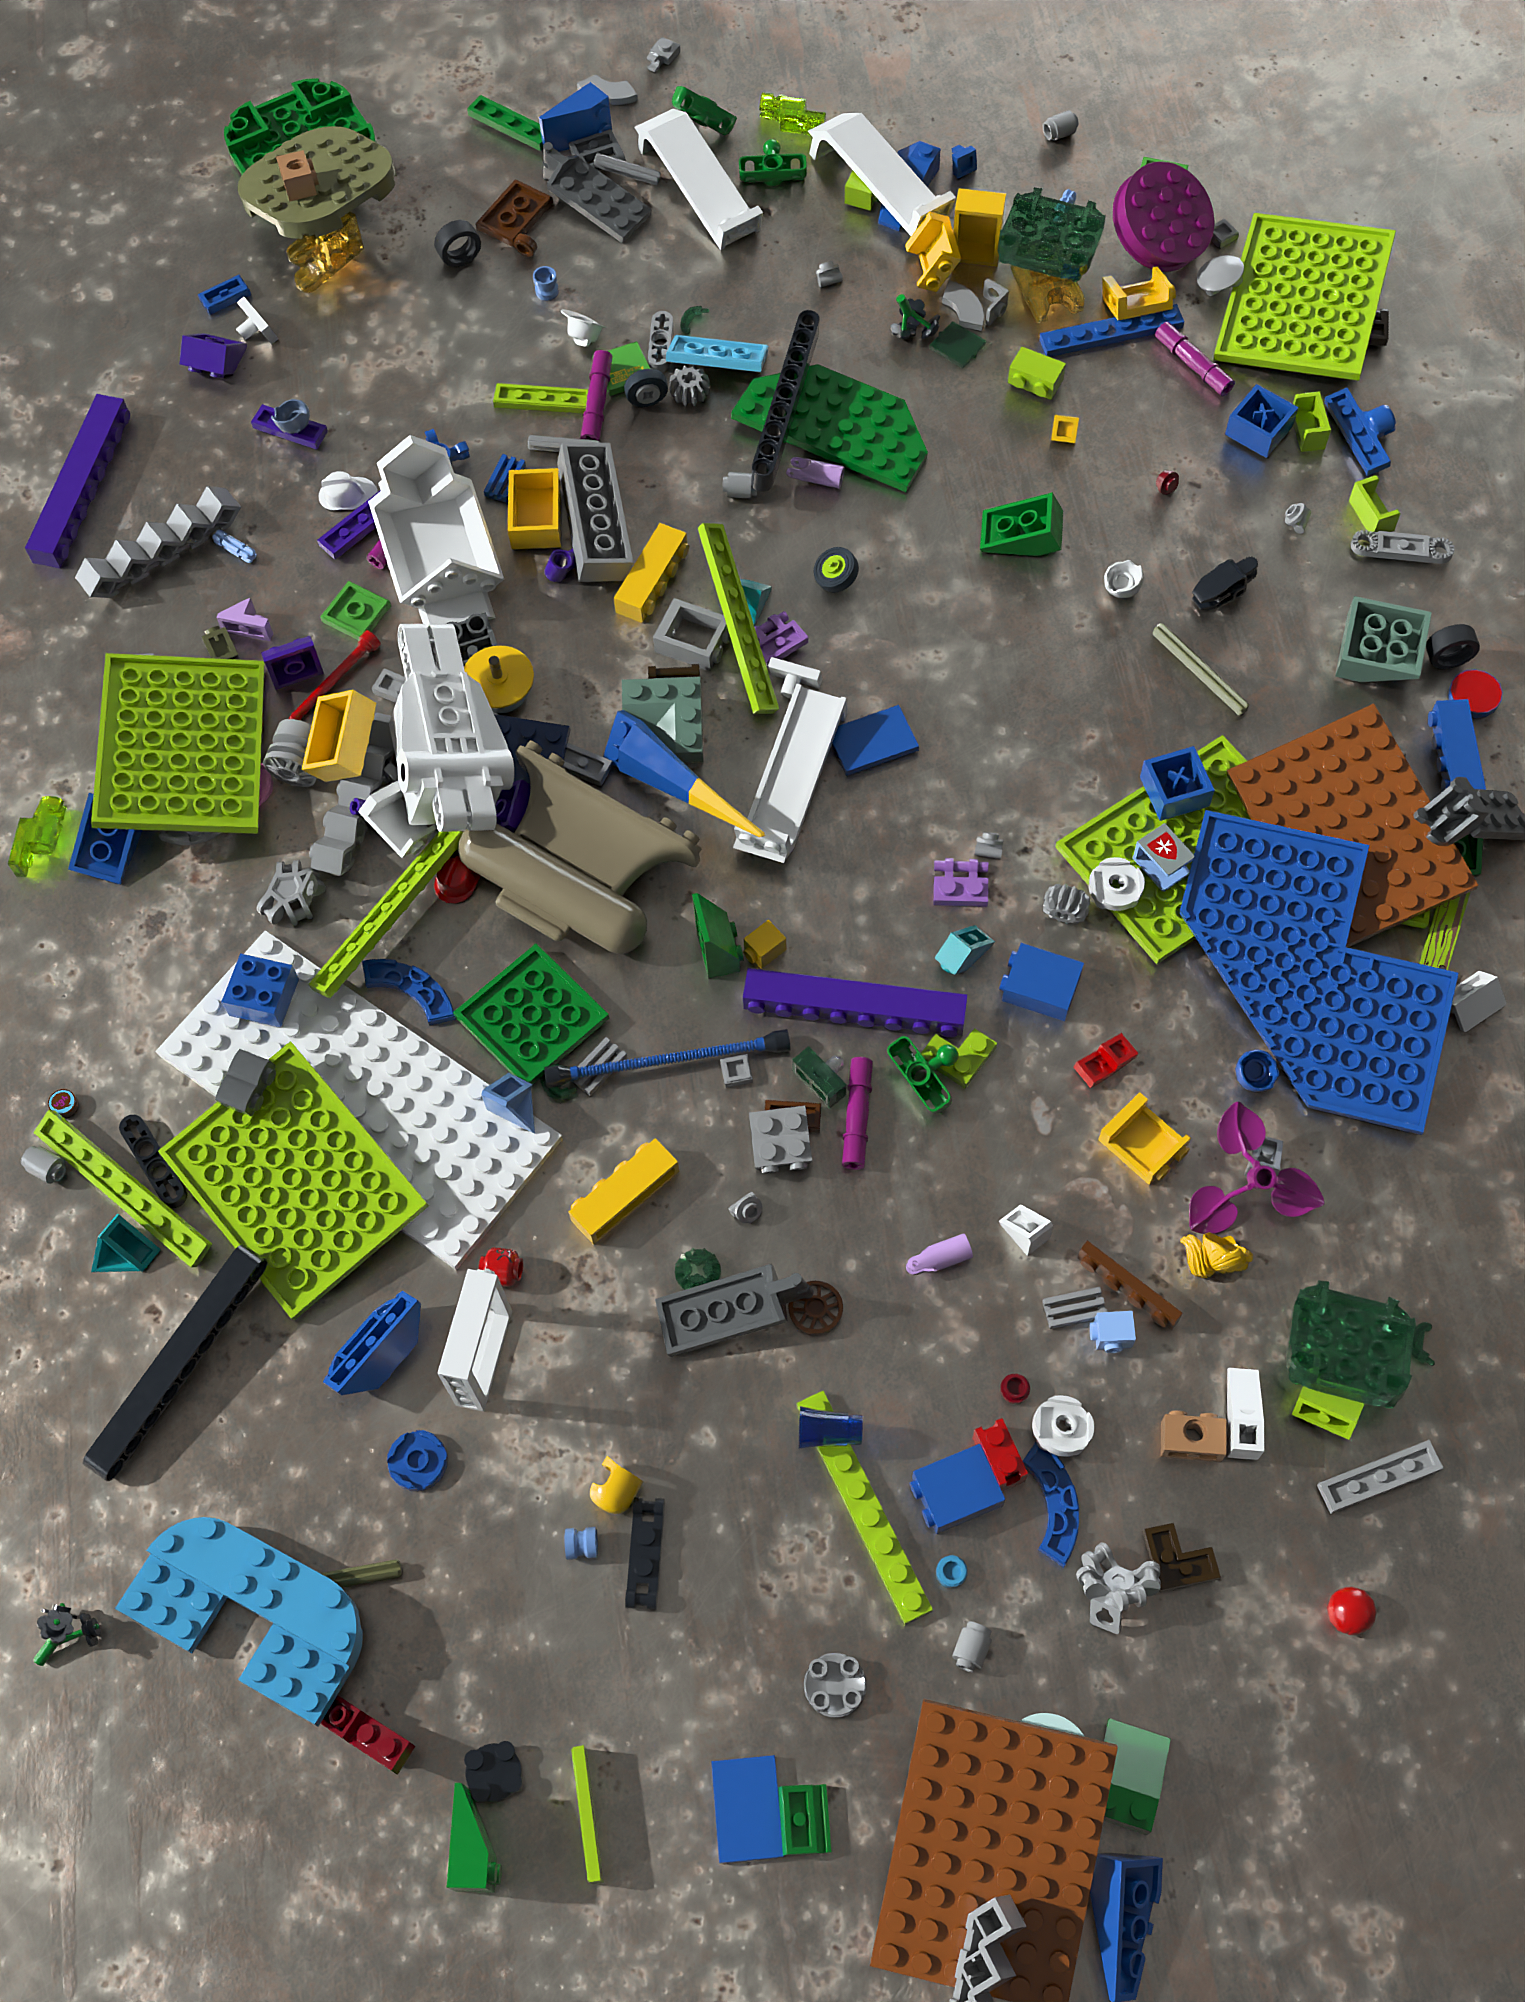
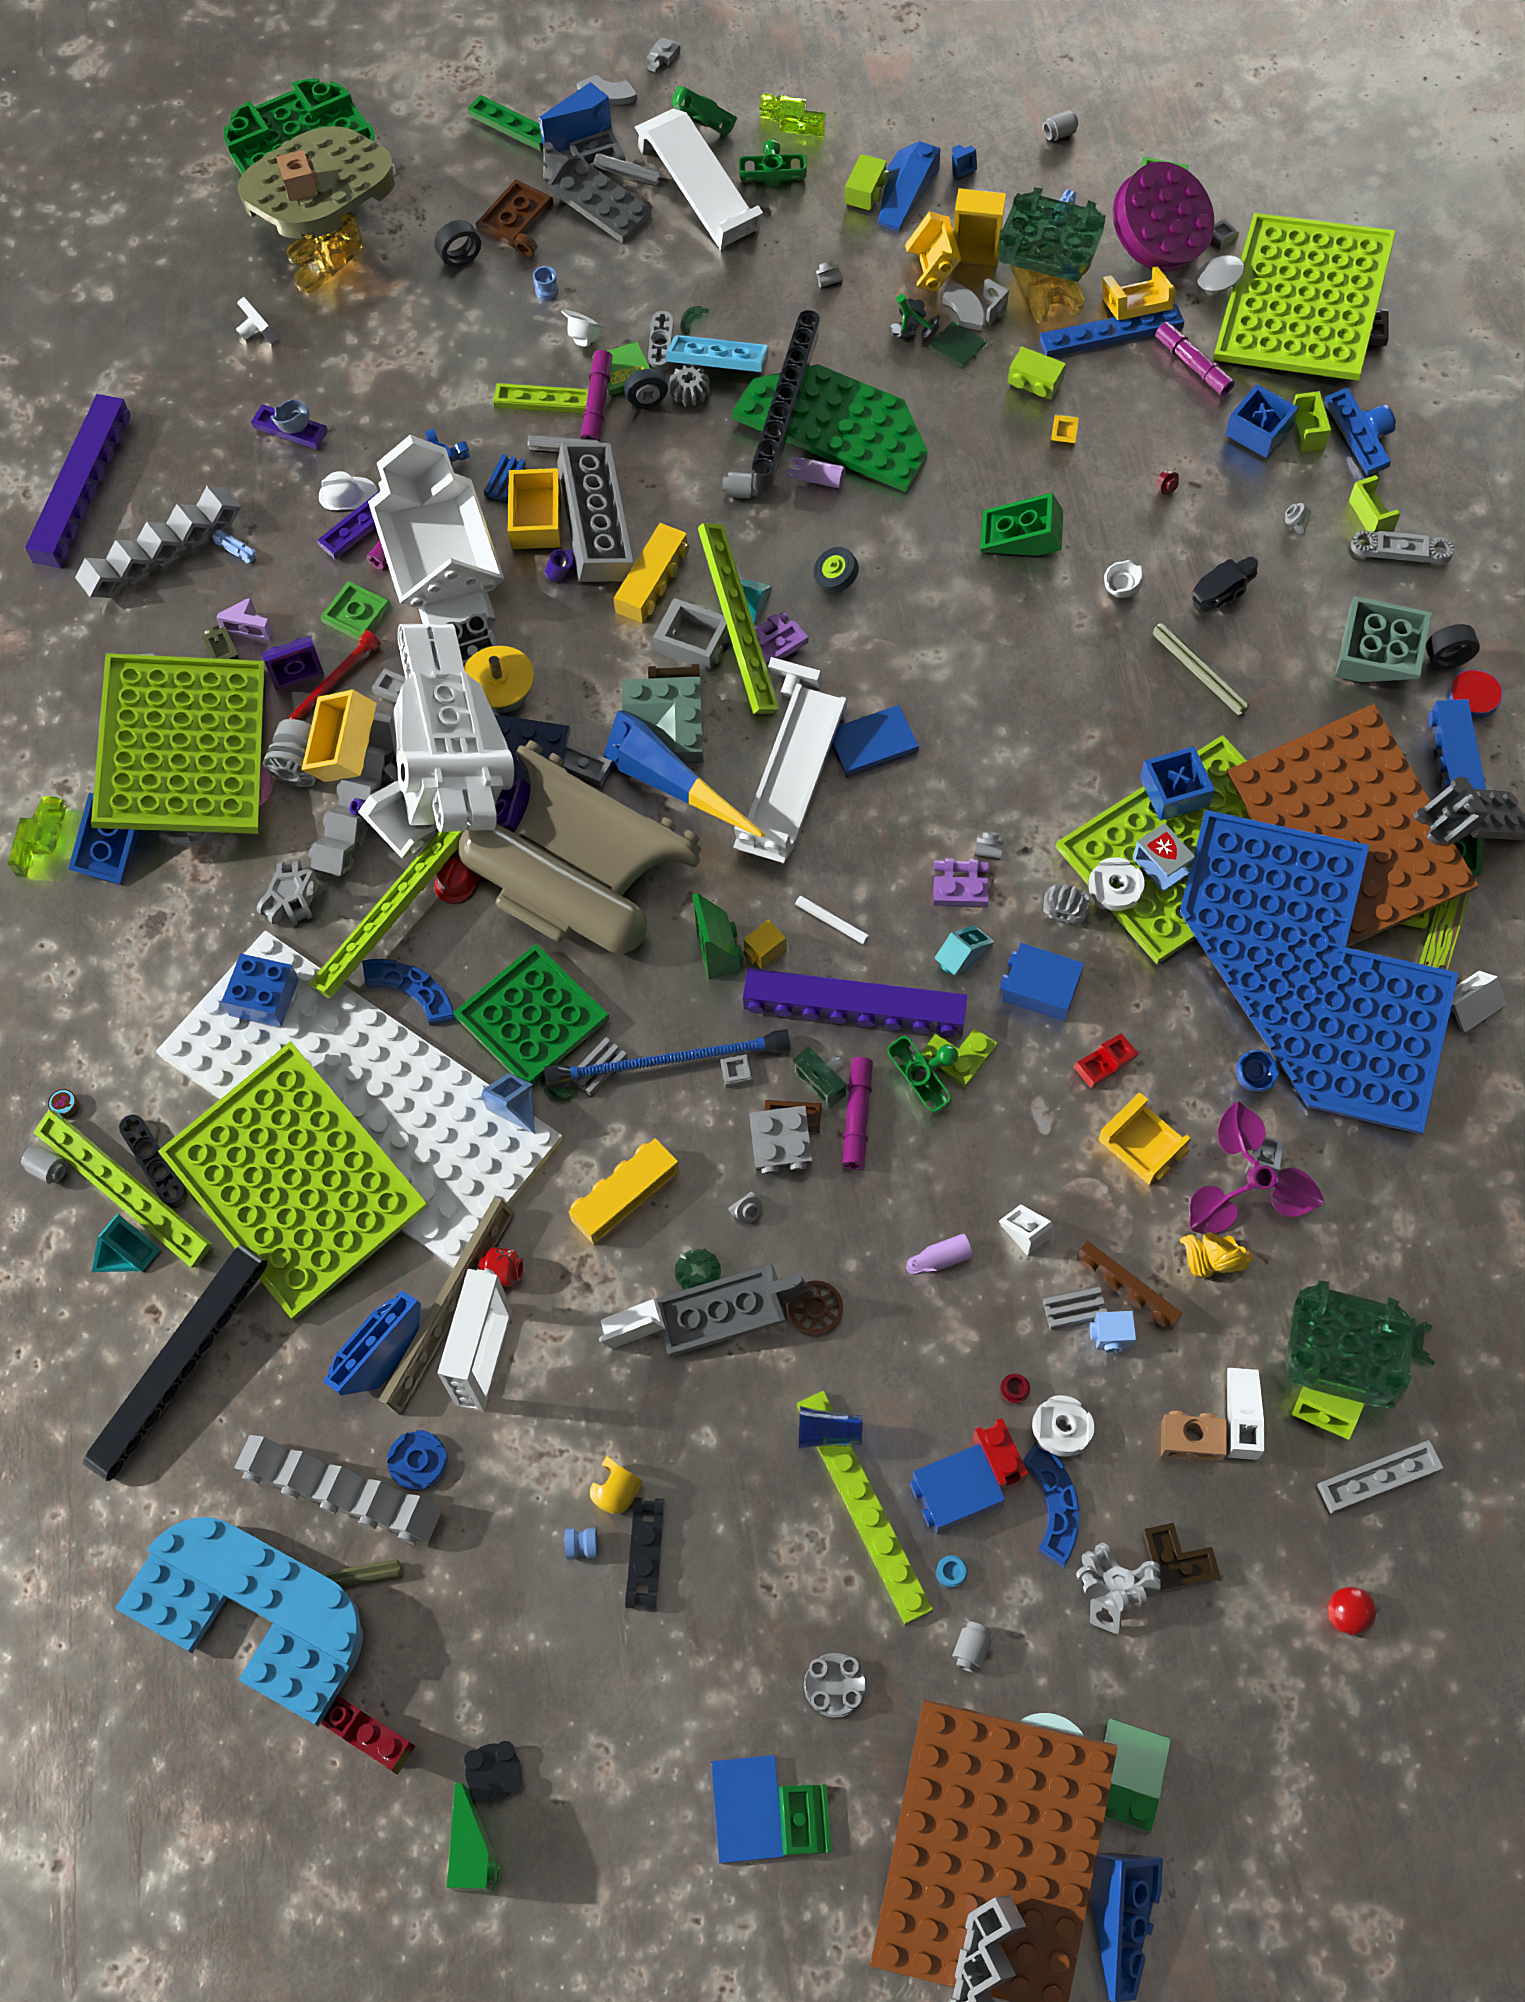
(57, 1630): black plant -> none
(211, 354): dark purple slope -> none
(225, 294): blue tile -> none
(245, 1082): dark grey brick -> none
(338, 1489): none -> light grey brick
(443, 1309): none -> dark tan tile
(587, 1815): lime tile -> none
(631, 1324): none -> white panel
(832, 920): none -> white bar
(879, 169): white panel -> none

